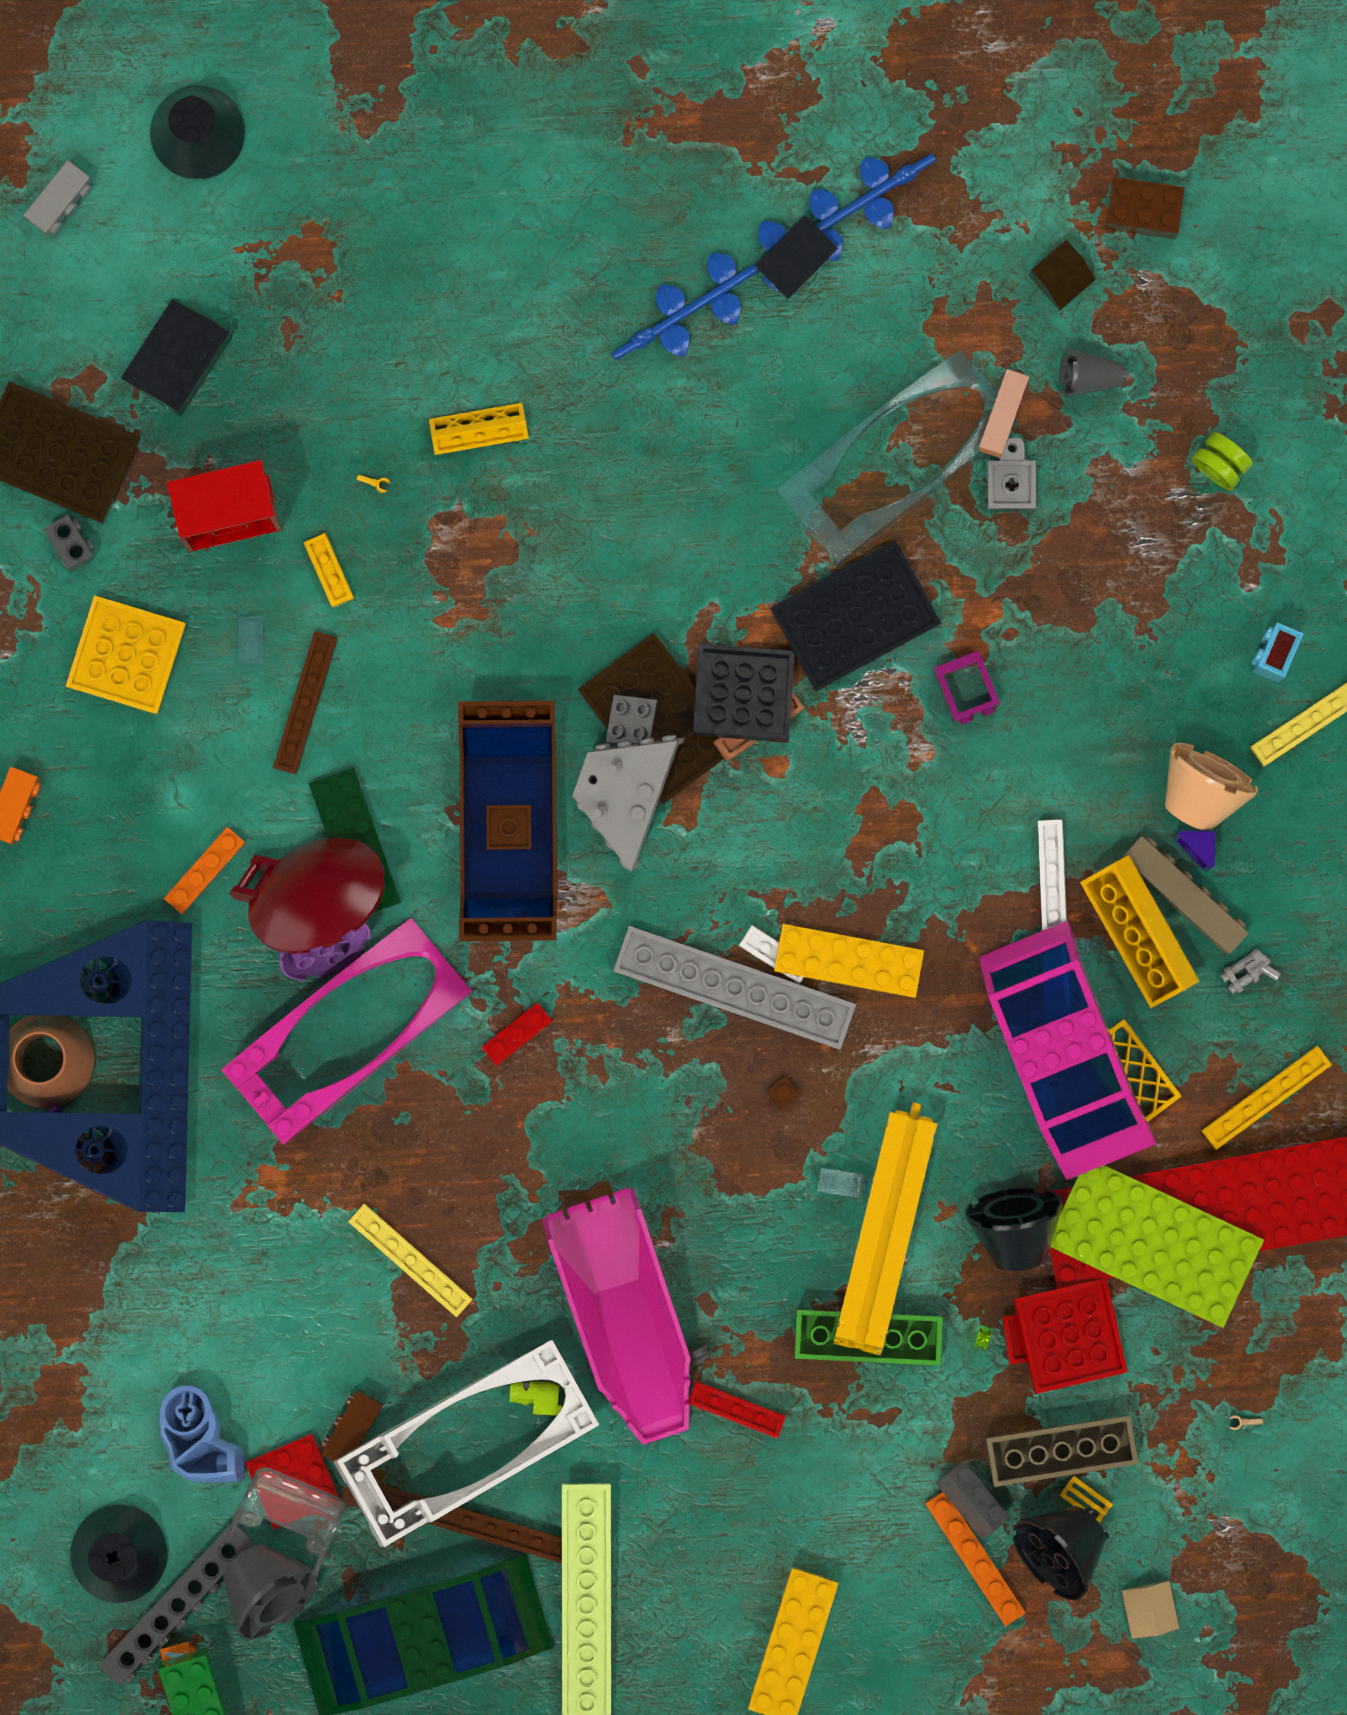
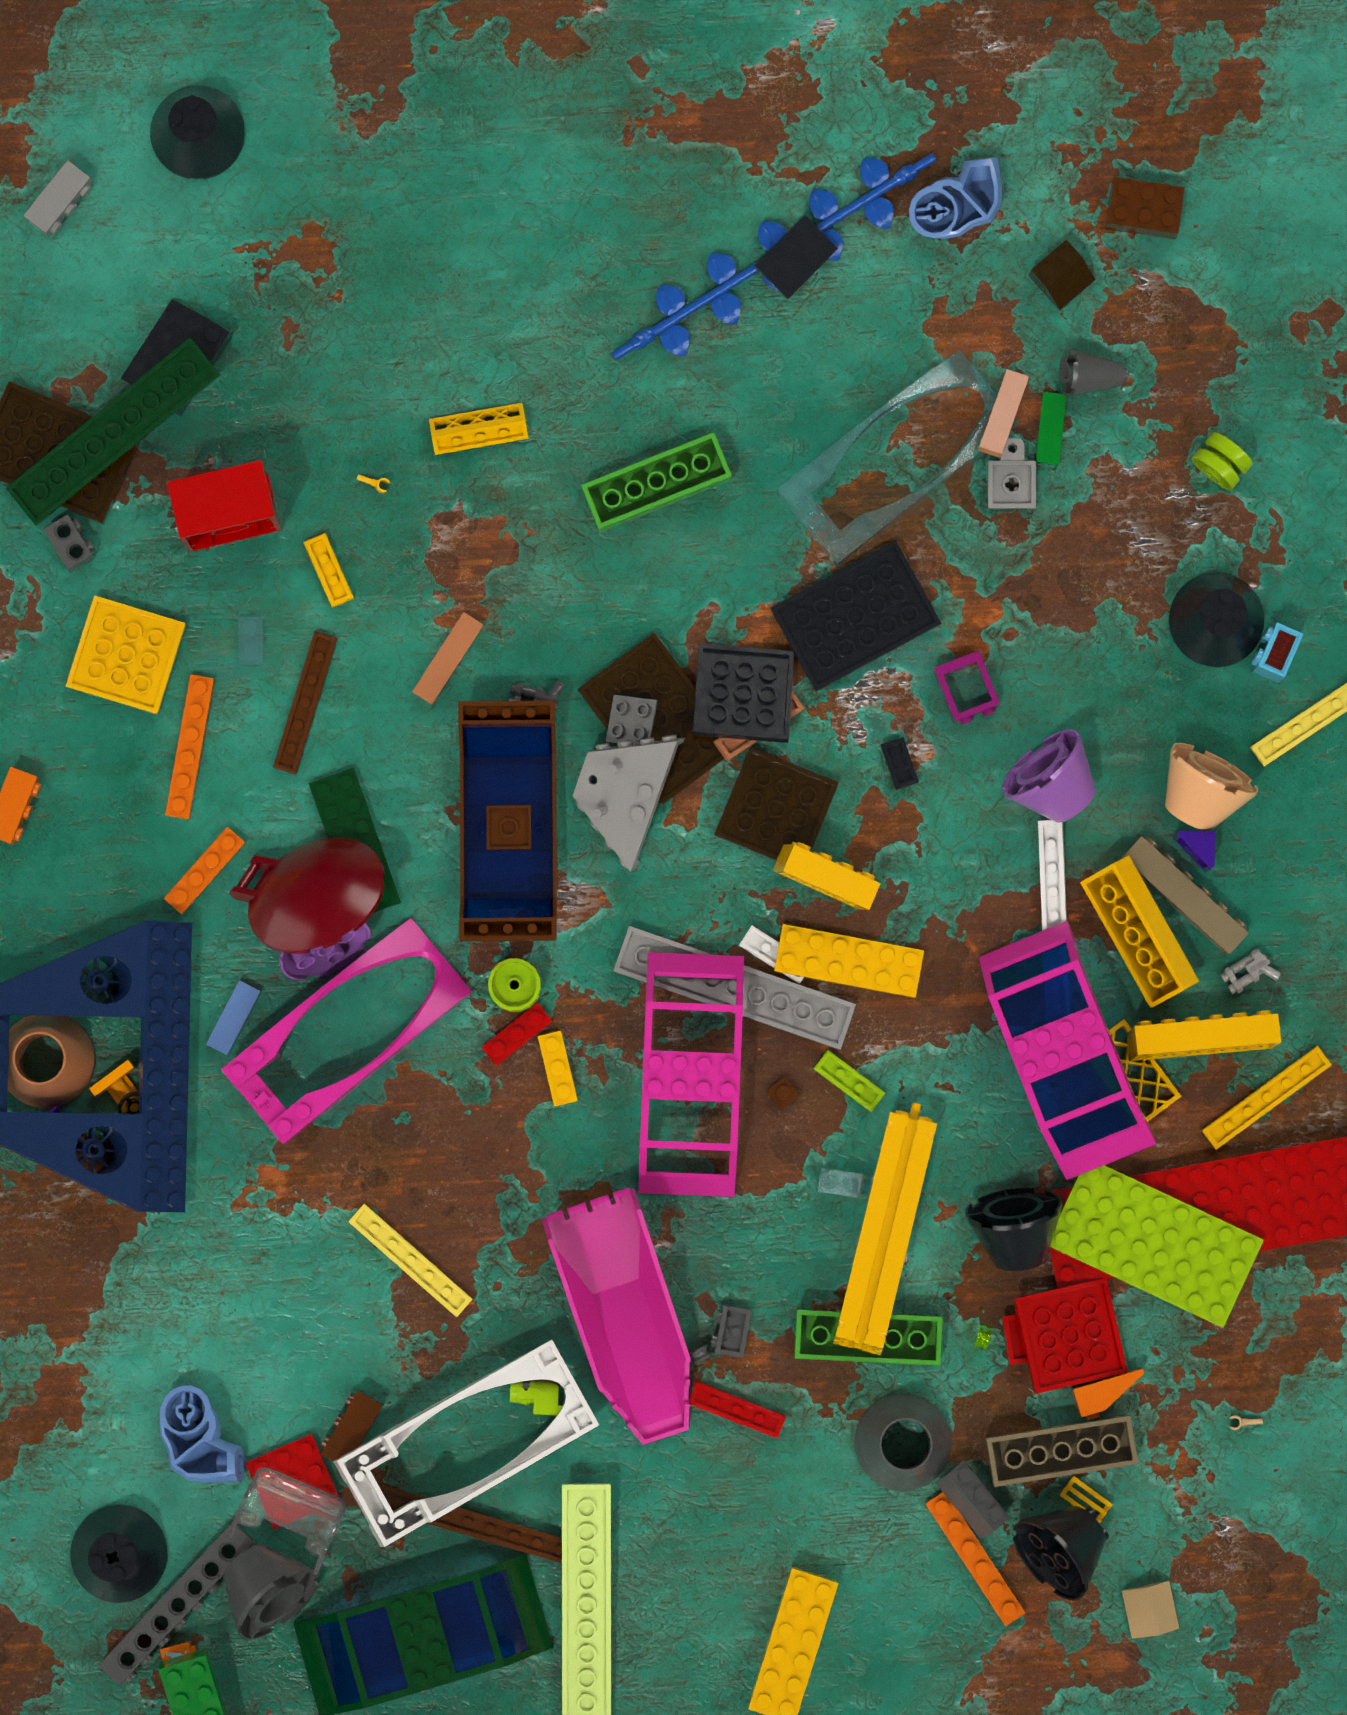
(113, 431): none -> dark green plate
(120, 1088): none -> light orange piece
(189, 747): none -> orange plate
(233, 1017): none -> medium blue tile
(448, 658): none -> nougat tile
(514, 999): none -> lime wheel
(520, 690): none -> dark grey piece
(557, 1068): none -> yellow plate
(656, 482): none -> bright green brick
(691, 1075): none -> dark pink window
(732, 1331): none -> dark grey bracket
(774, 805): none -> dark brown plate
(825, 876): none -> yellow brick
(849, 1081): none -> lime tile
(875, 1423): none -> dark grey cone
(899, 763): none -> black plate
(959, 203): none -> medium blue piece
(1050, 428): none -> green tile
(1053, 778): none -> medium lavender cone
(1099, 1395): none -> orange slope
(1204, 1036): none -> yellow brick
(1216, 619): none -> black cone

